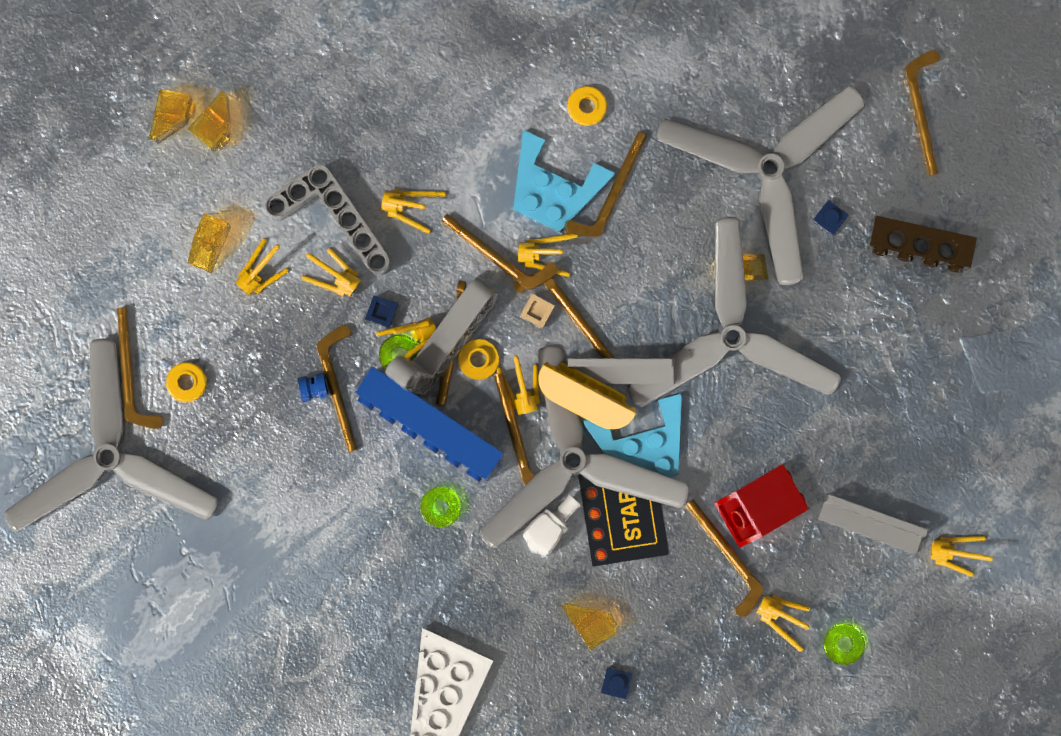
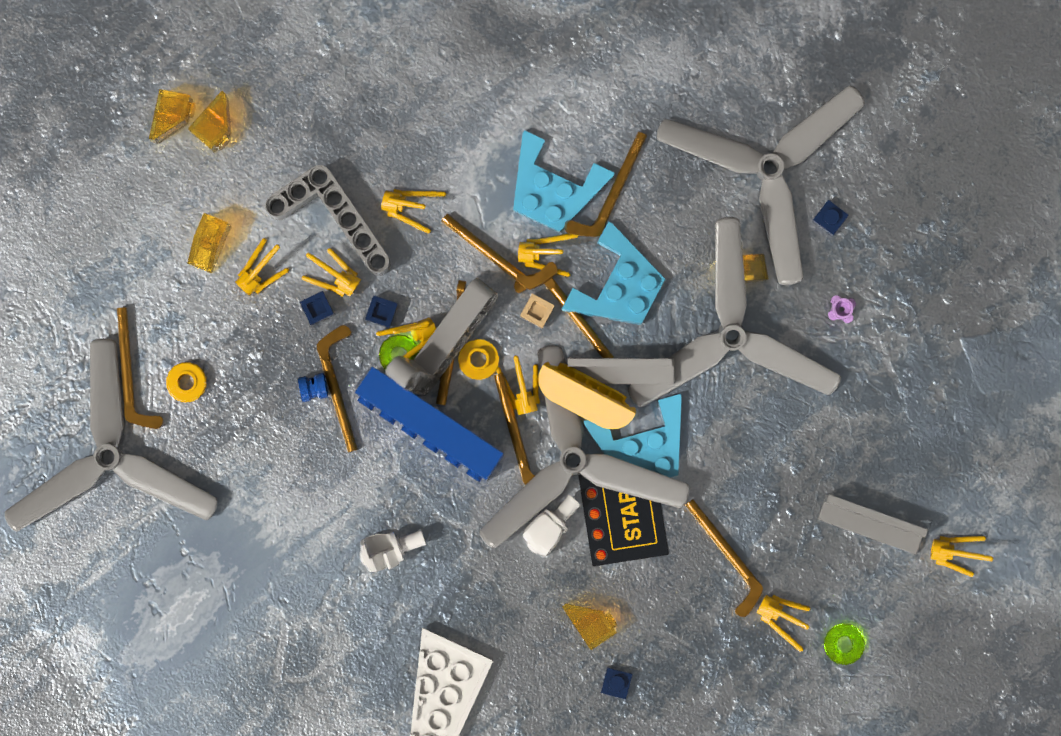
(316, 308): none -> dark blue plate
(387, 550): none -> white piece
(449, 497): clear neon green piece -> none
(592, 94): yellow piece -> none
(628, 289): none -> medium azure wing
(761, 506): red slope -> none
(847, 304): none -> lavender plate
(910, 71): pearl gold piece -> none
(961, 245): dark brown brick -> none

